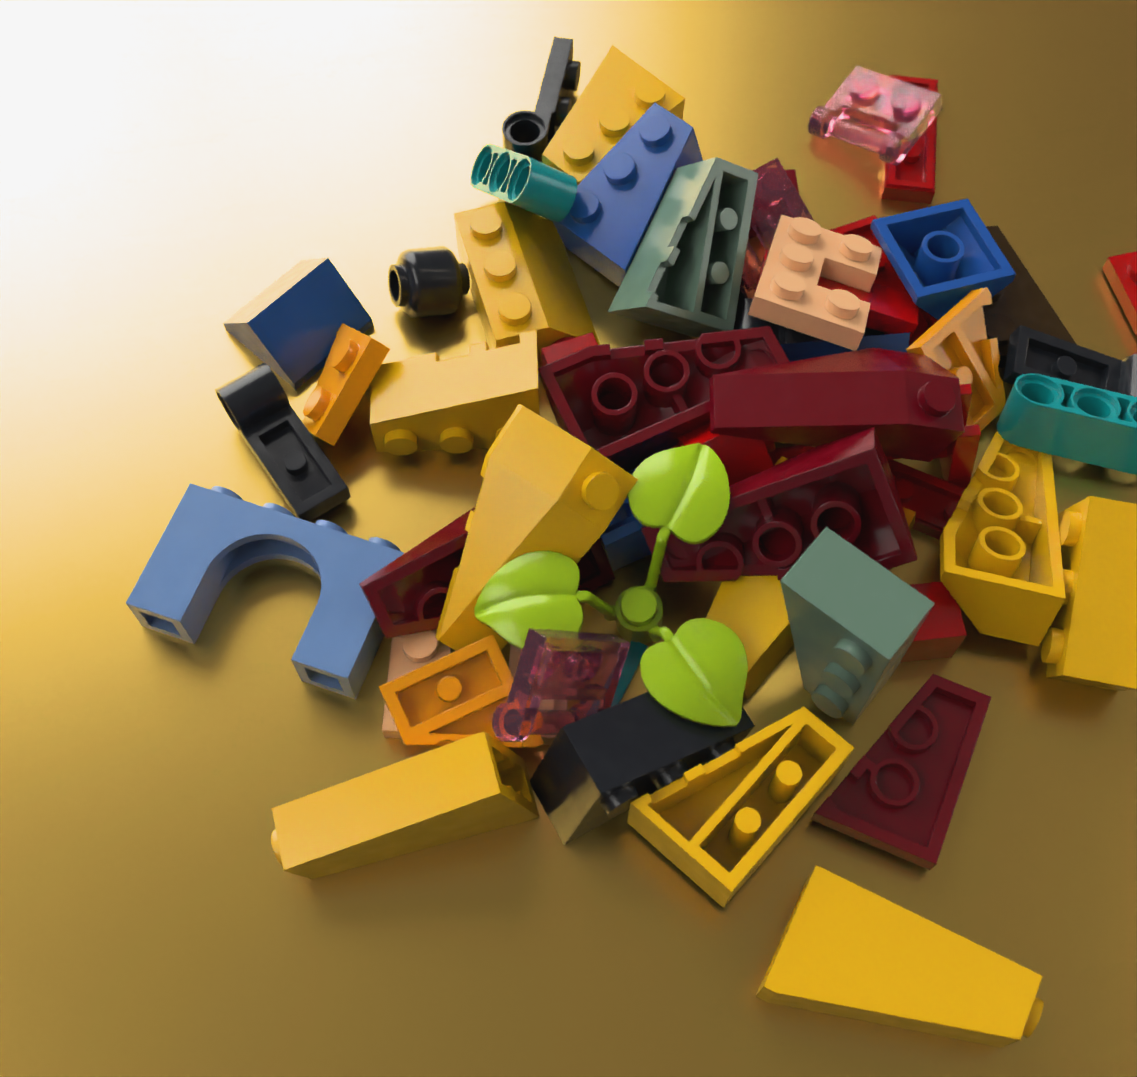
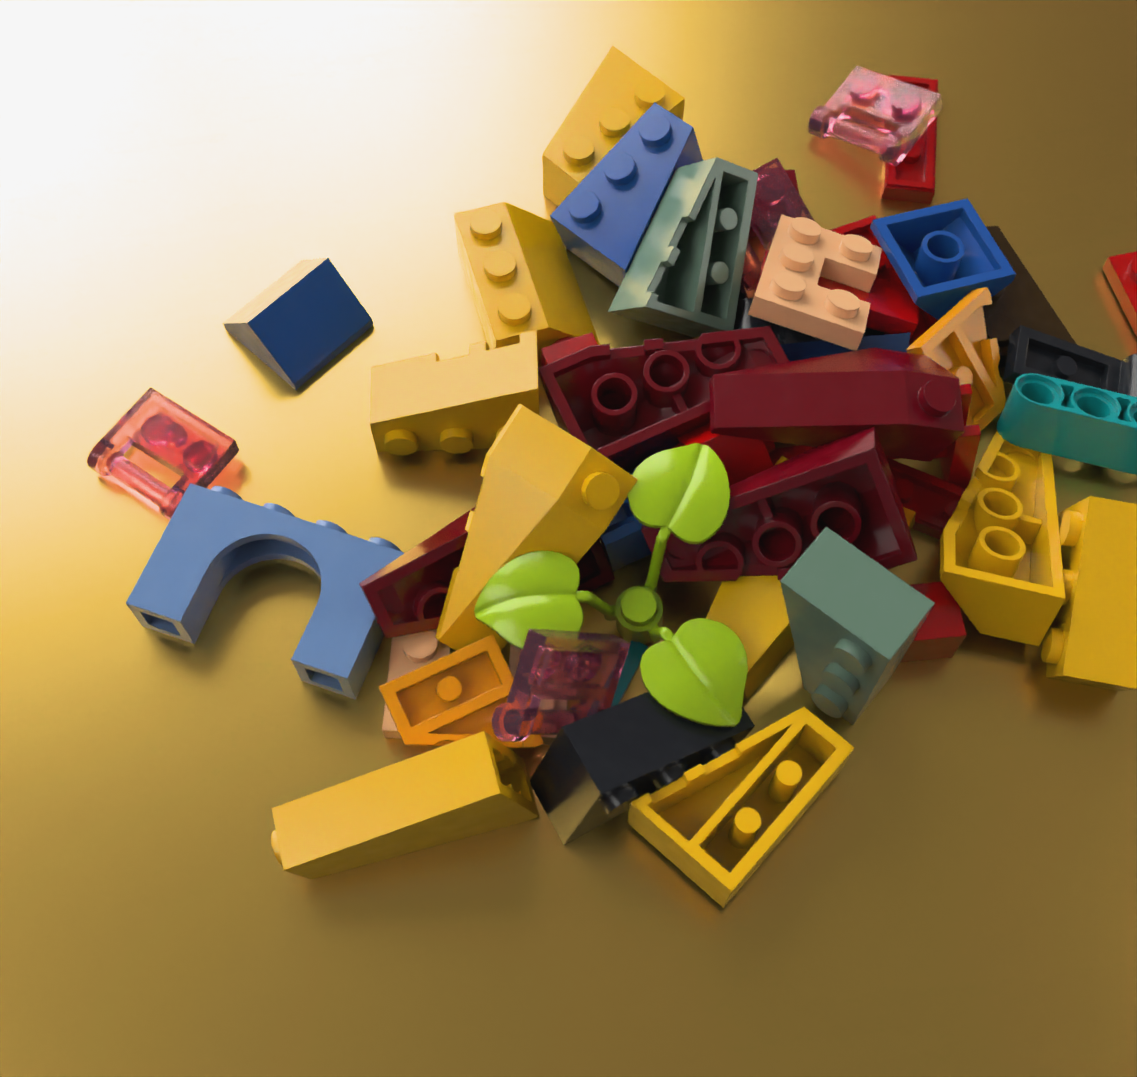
(171, 438): none -> clear pink plate
(282, 443): black plate -> none
(342, 383): light orange wing -> none
(428, 282): black head -> none
(524, 182): teal beam -> none
(533, 130): black plate -> none
(893, 968): yellow slope -> none
(912, 775): dark red wing -> none

